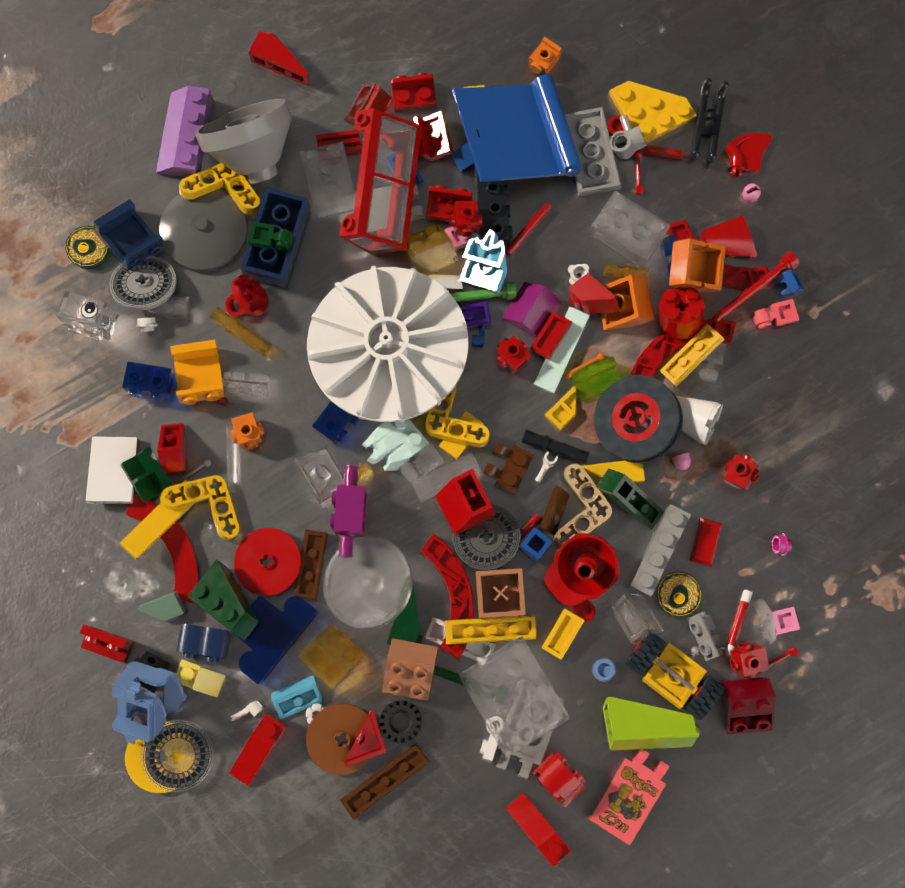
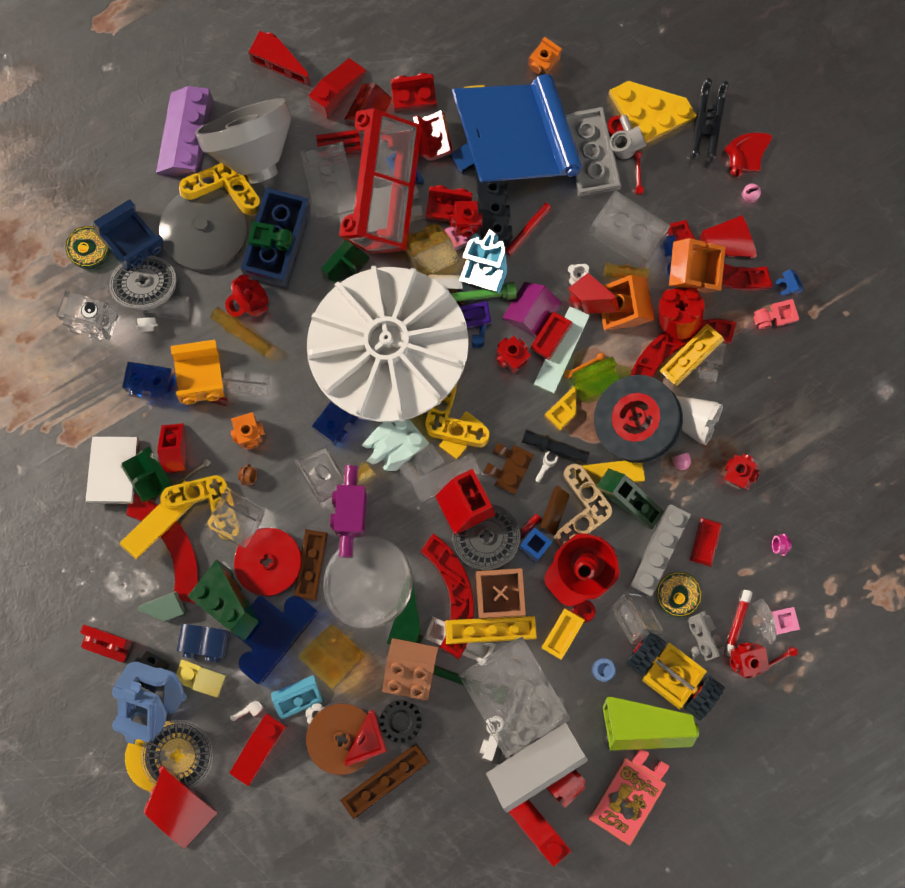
(177, 808): none -> red slope
(231, 462): clear bar -> none
(236, 517): none -> clear slope
(247, 475): none -> dark orange plate
(335, 87): none -> red slope
(344, 263): none -> dark green panel
(536, 767): none -> light grey tile
(665, 152): red piece -> none
(748, 705): dark red slope -> none
(787, 262): red piece -> none

